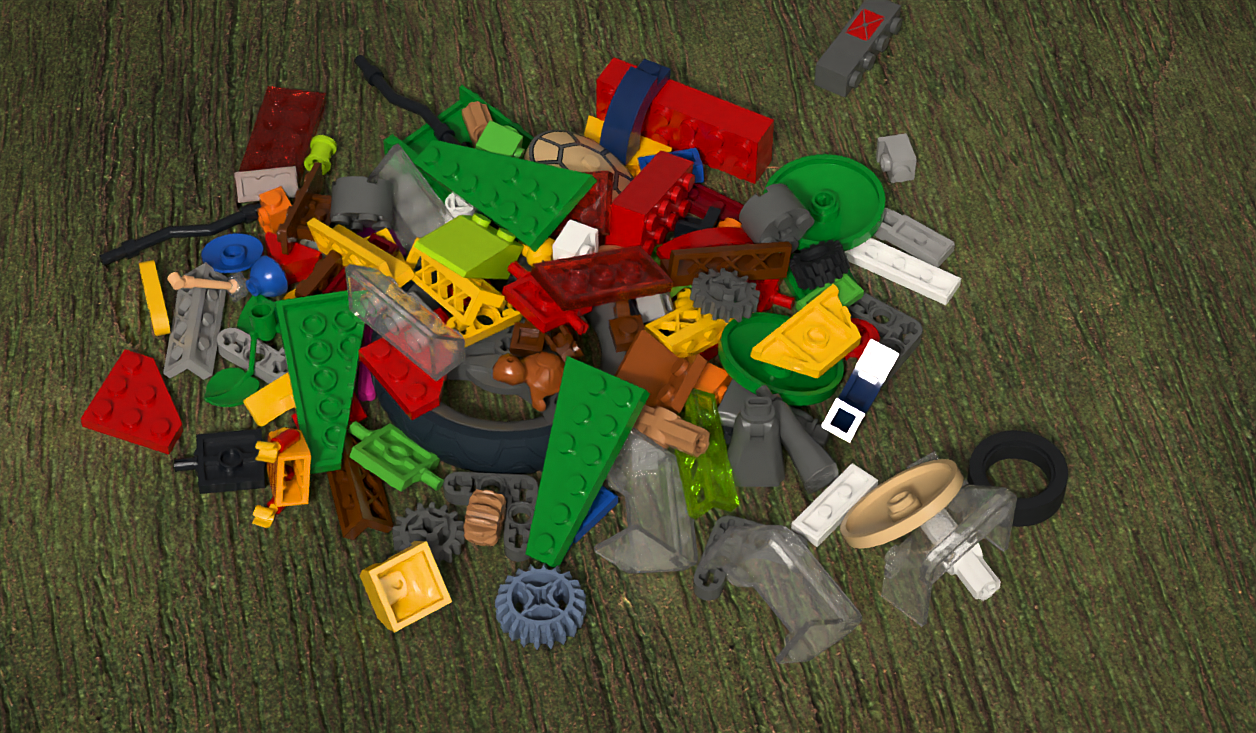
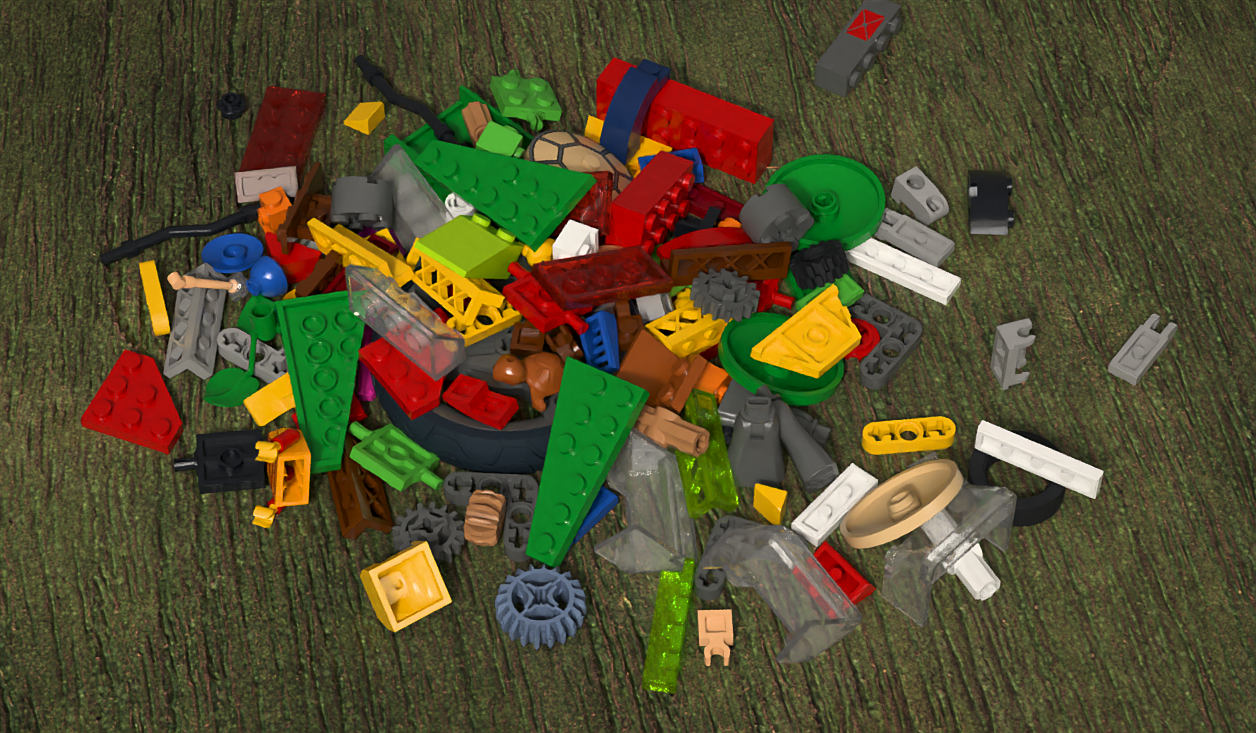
(231, 106): none -> black plate
(321, 151): lime bush -> none
(366, 117): none -> yellow slope
(476, 401): none -> red slope
(525, 99): none -> bright green plate
(607, 325): none -> blue slope
(668, 629): none -> clear neon green fence
(715, 633): none -> light nougat plate
(770, 503): none -> yellow slope
(844, 573): none -> red slope
(860, 390): arch -> none
(896, 157): light grey brick -> none
(918, 426): none -> yellow beam
(920, 196): none -> light grey leg
(989, 202): none -> black brick
(1010, 352): none -> light grey hinge
(1038, 459): none -> white tile
(1141, 350): none -> light grey hinge

